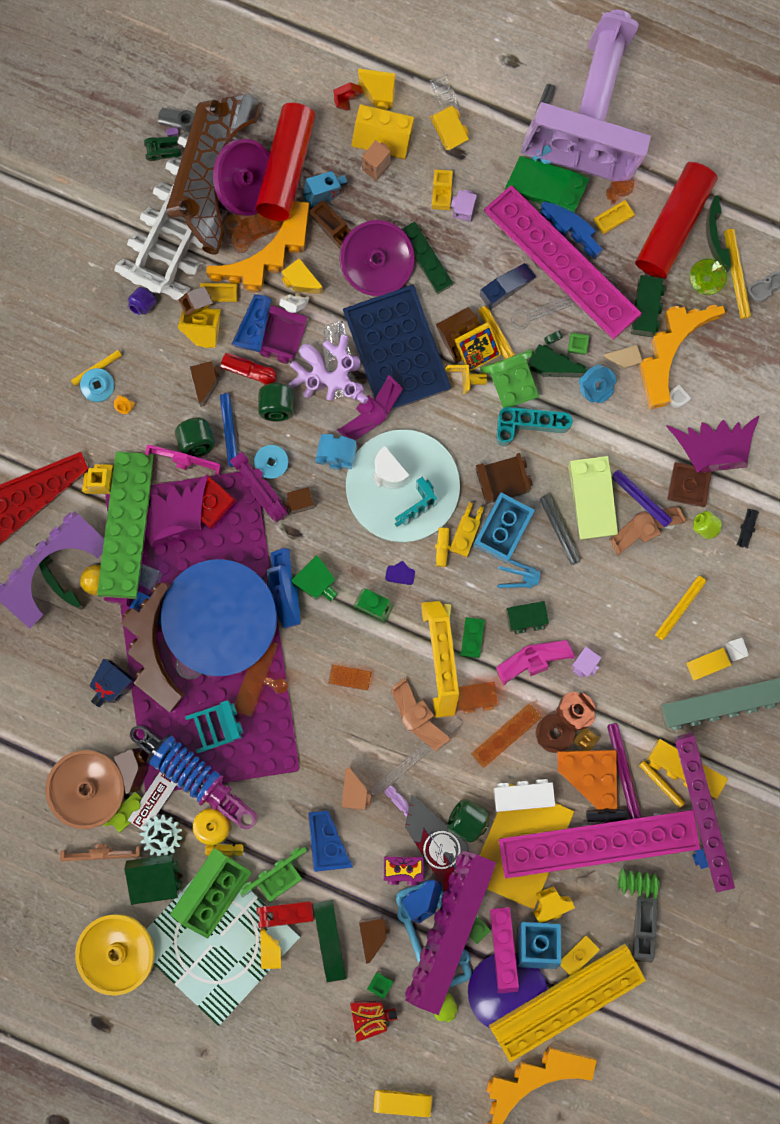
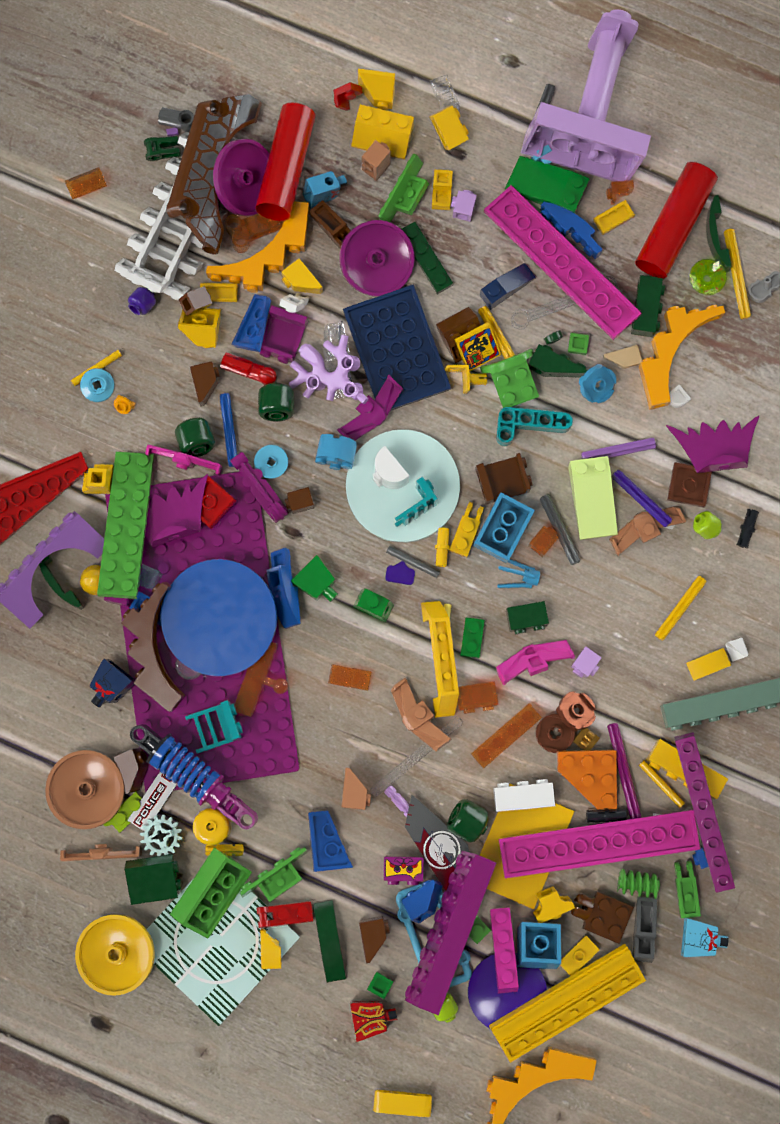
(85, 183): none -> clear orange plate
(406, 192): none -> bright green bracket
(413, 562): none -> dark grey bar
(543, 541): none -> clear orange brick
(603, 915): none -> reddish brown plate
(621, 449): none -> medium lavender axle
(687, 892): none -> bright green hinge
(701, 939): none -> medium azure torso

